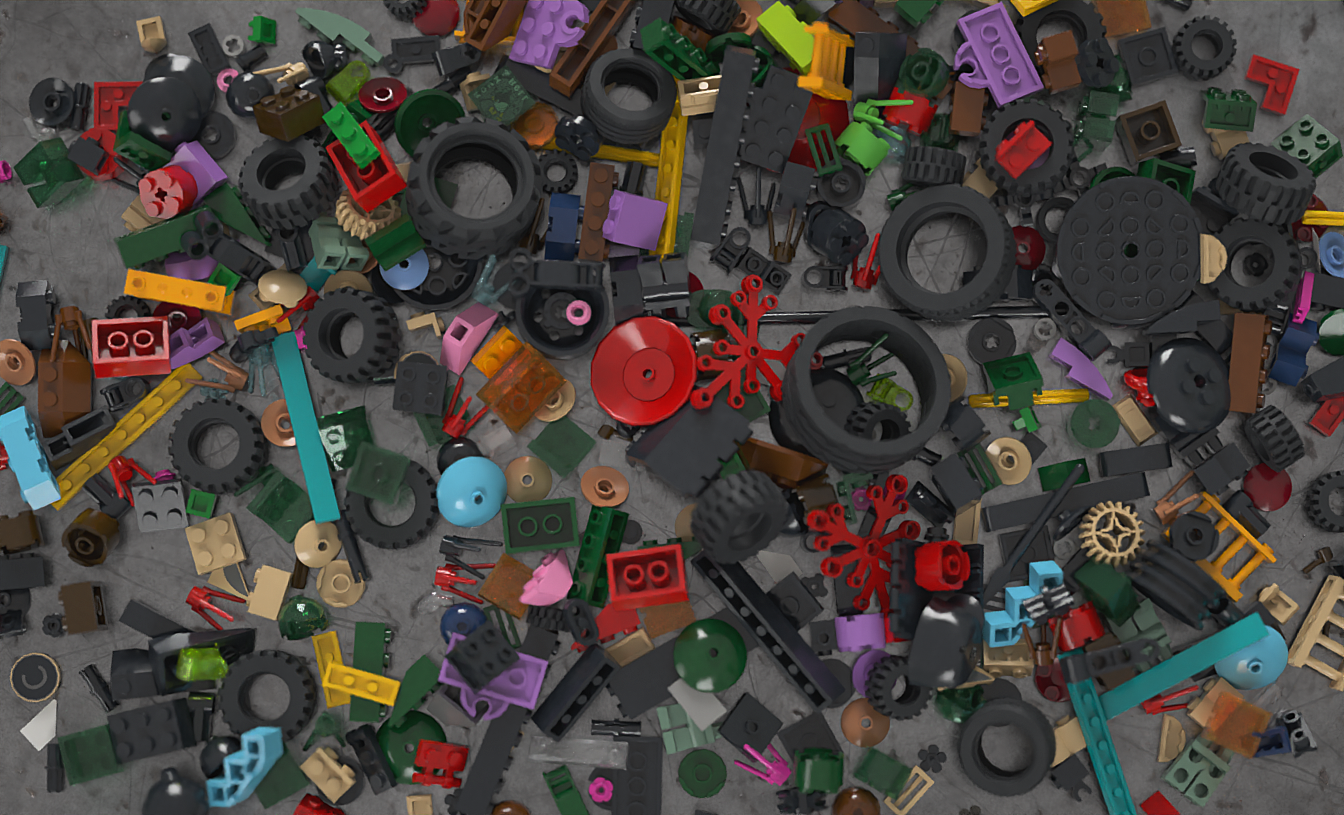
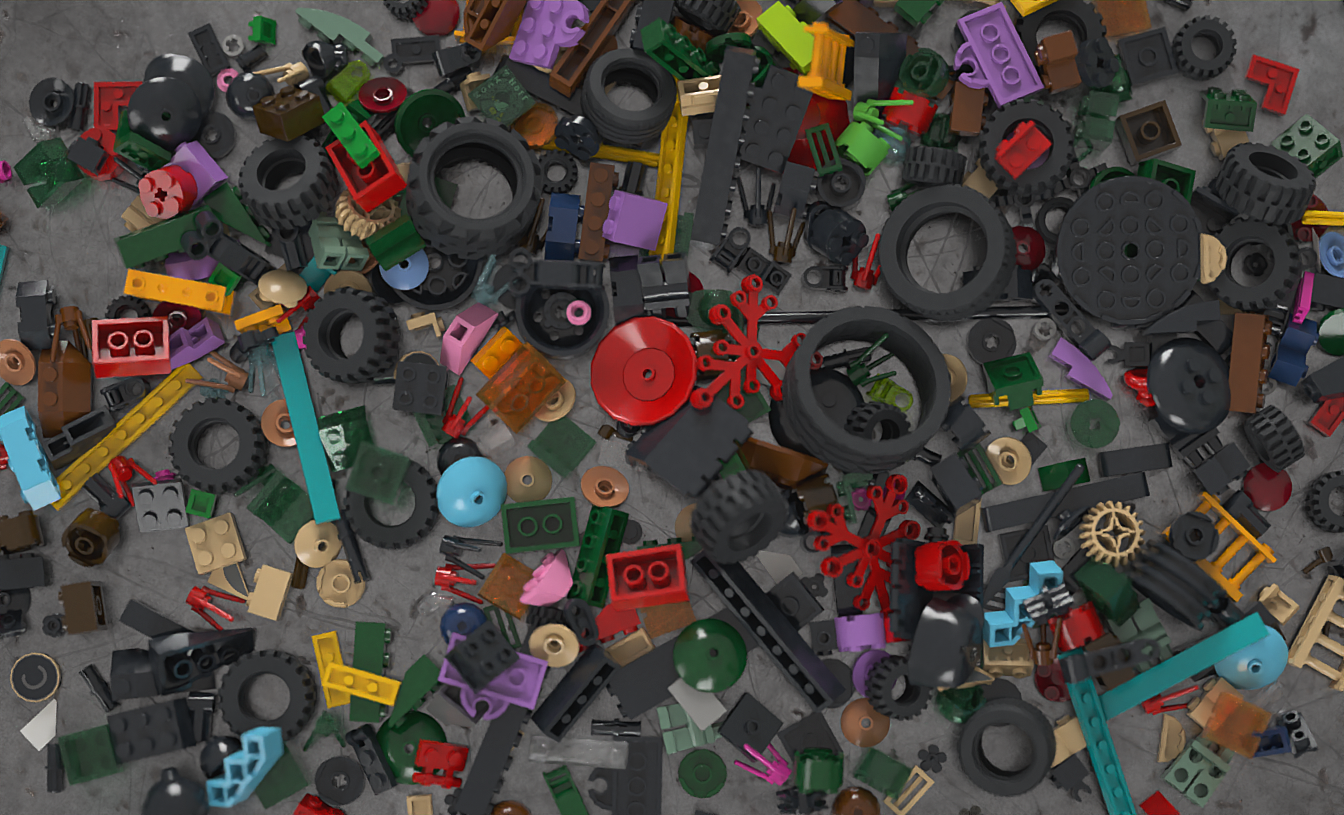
(152, 34): tan plate -> none
(199, 663): clear neon green piece -> none
(301, 617): clear green cylinder -> none
(328, 773): tan bracket -> none
(556, 653): none -> tan dish
(594, 790): dark pink plate -> none
(1134, 420): tan tile -> none
(1168, 511): nougat plant -> none
(1183, 157): black cone -> none

